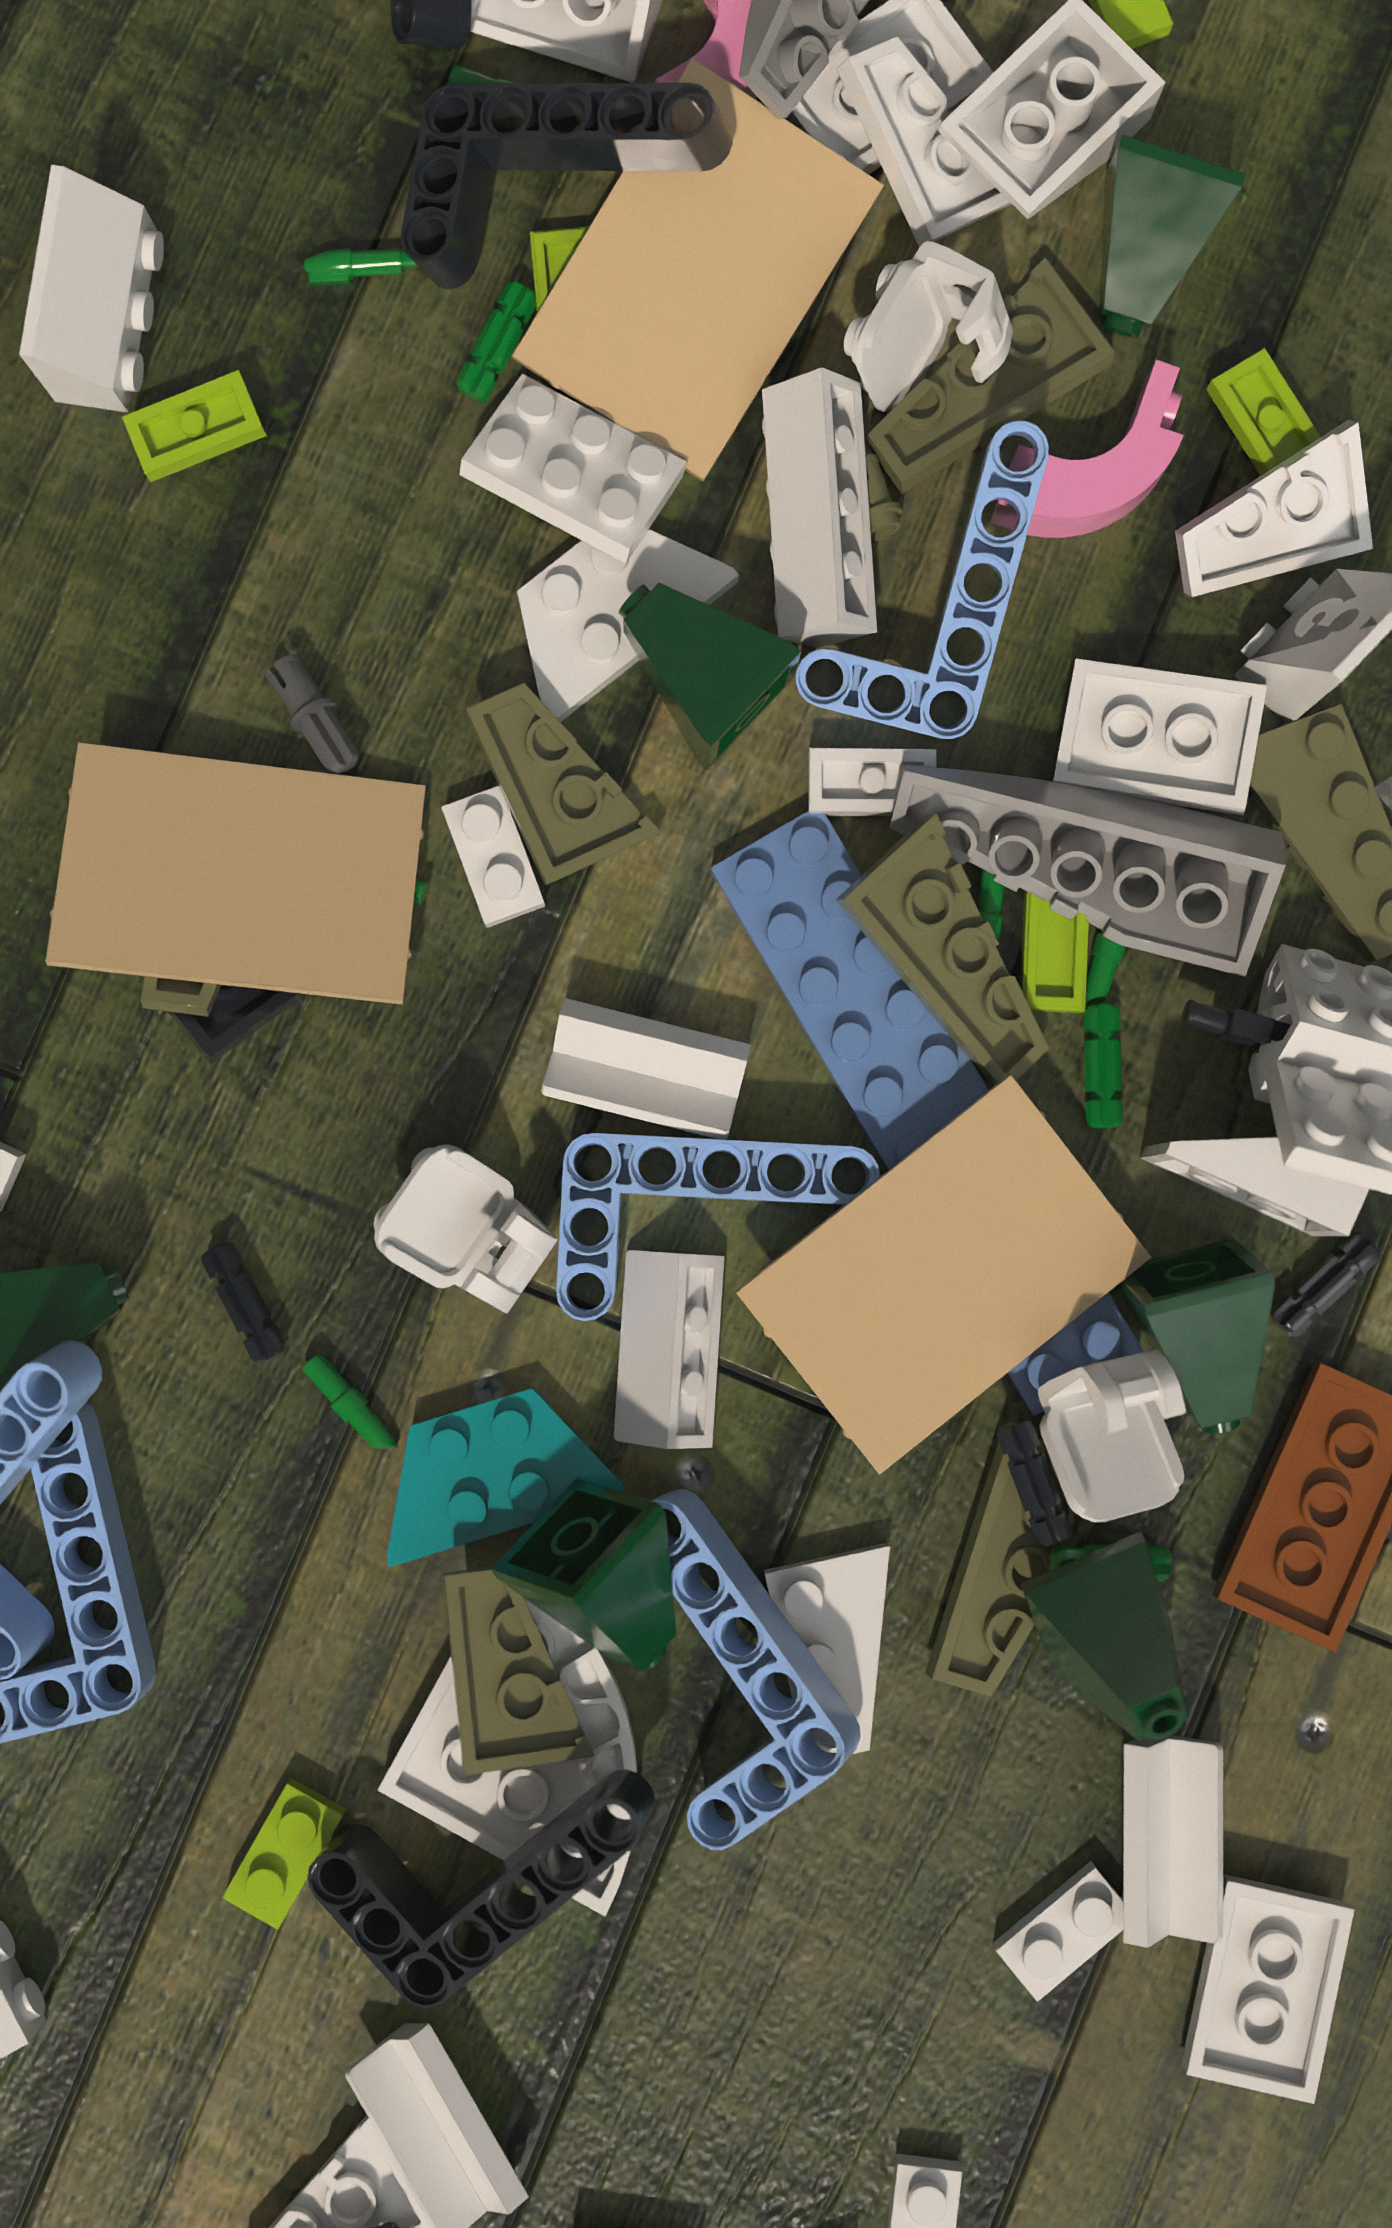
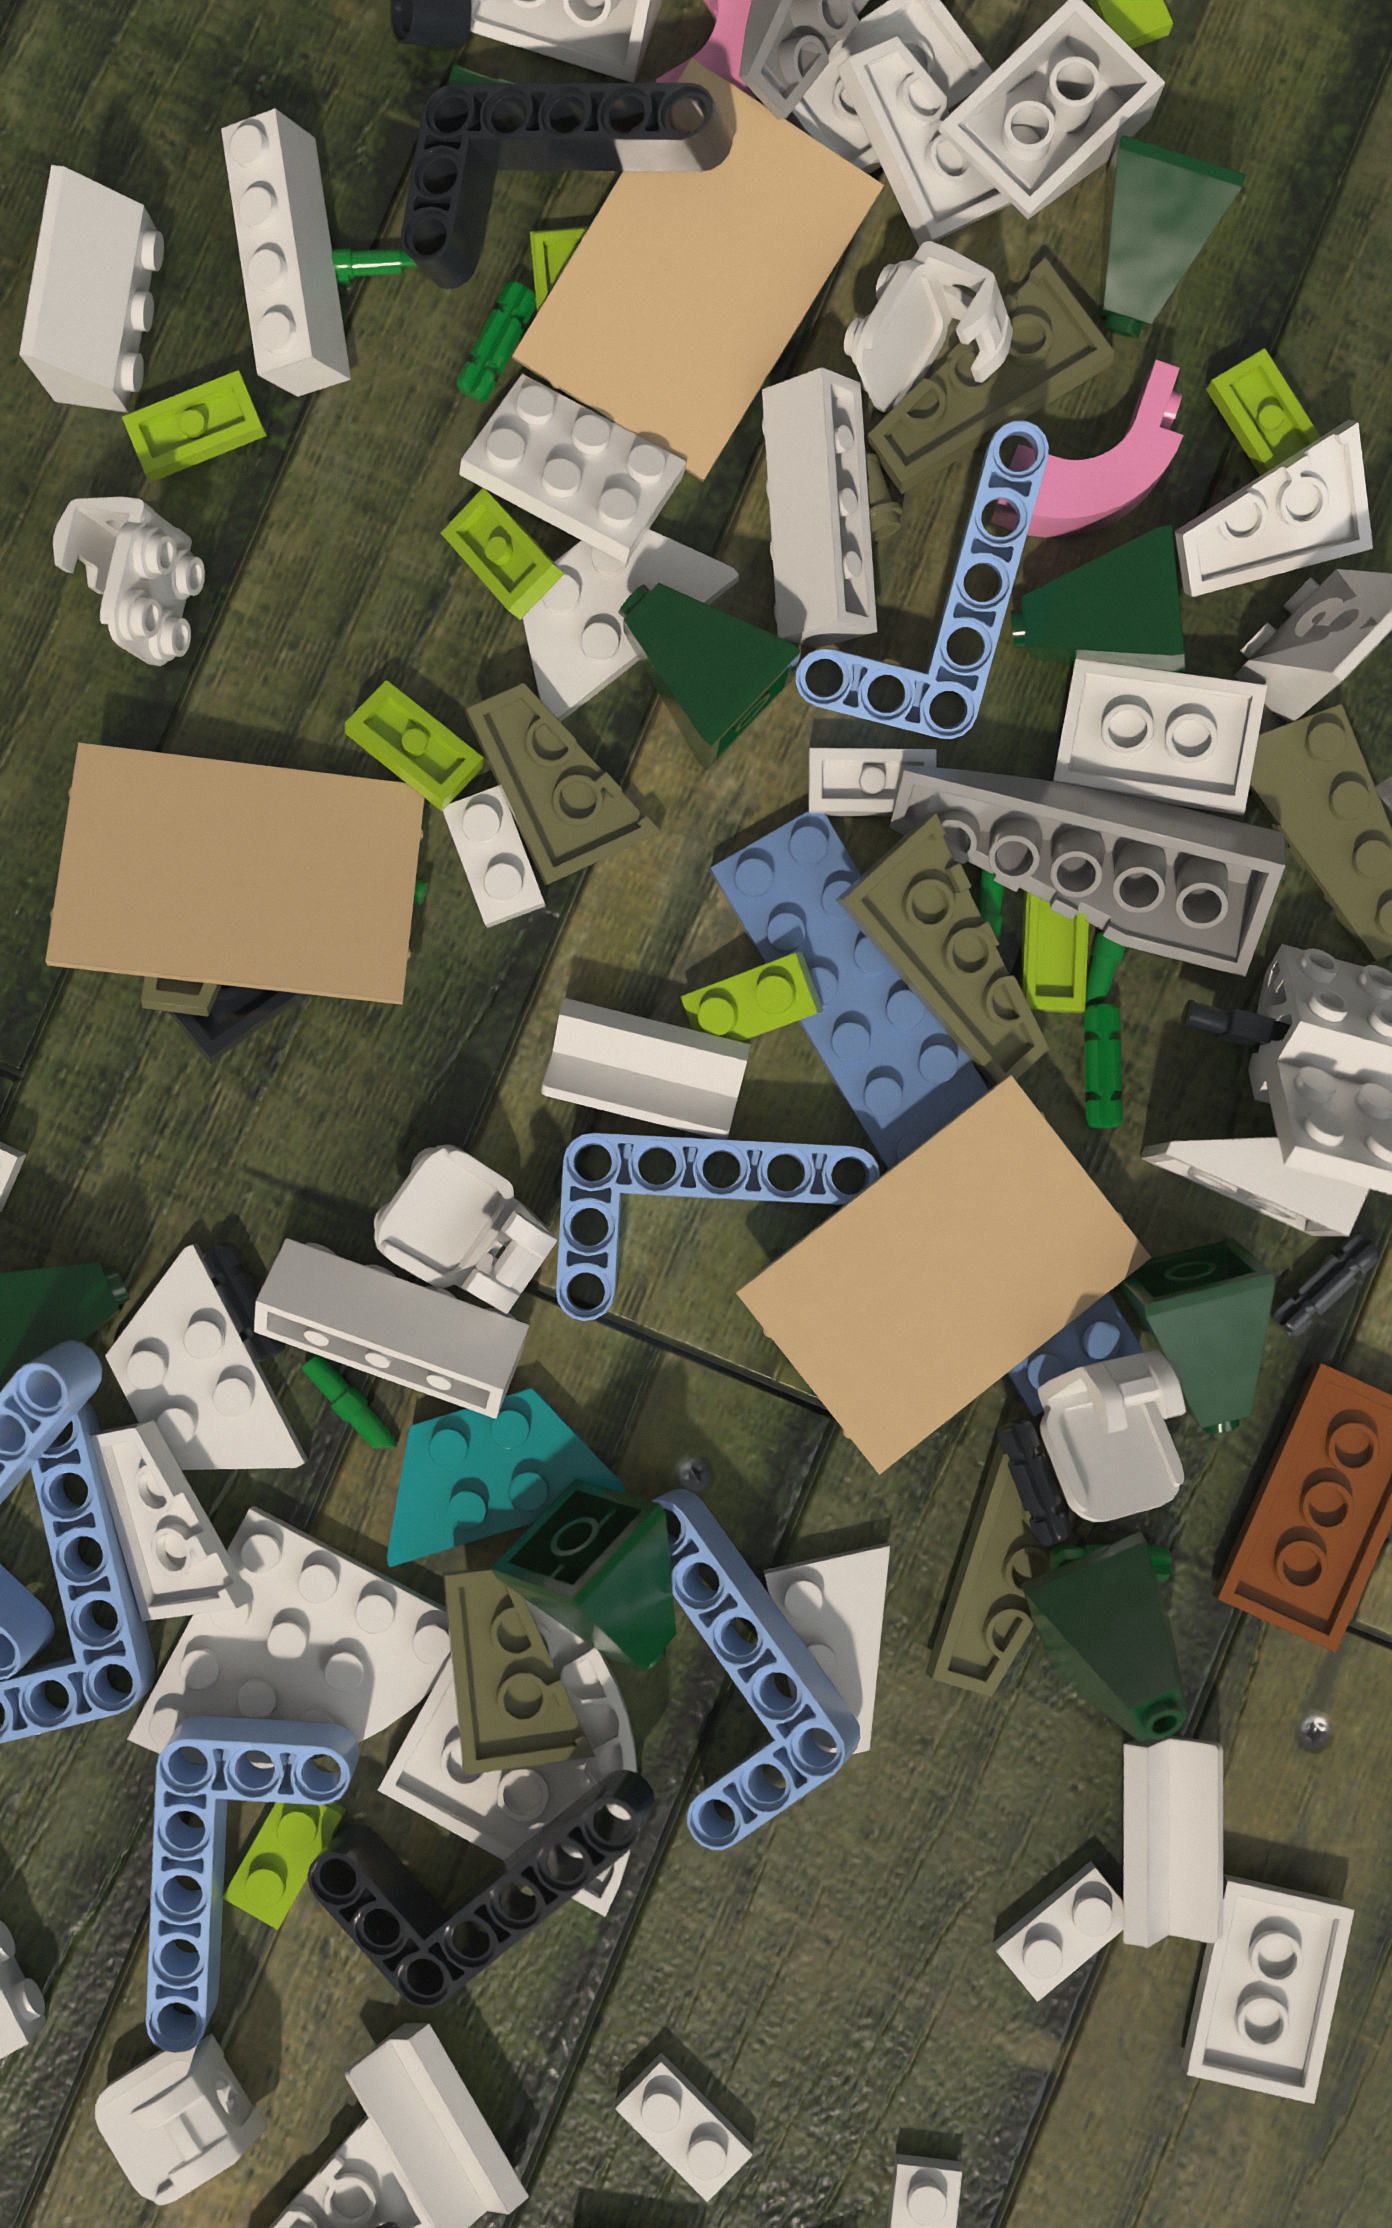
(138, 567): none -> white piece
(162, 1528): none -> white wing
(177, 2120): none -> white piece
(196, 1380): none -> white wing
(201, 1851): none -> light blue beam
(285, 253): none -> white brick
(311, 1647): none -> white plate
(313, 714): dark grey axle -> none
(390, 1327): none -> white brick
(413, 745): none -> lime plate
(502, 553): none -> lime plate
(669, 1349): white panel -> none
(684, 2127): none -> white plate
(755, 1000): none -> lime plate
(1109, 610): none -> dark green slope

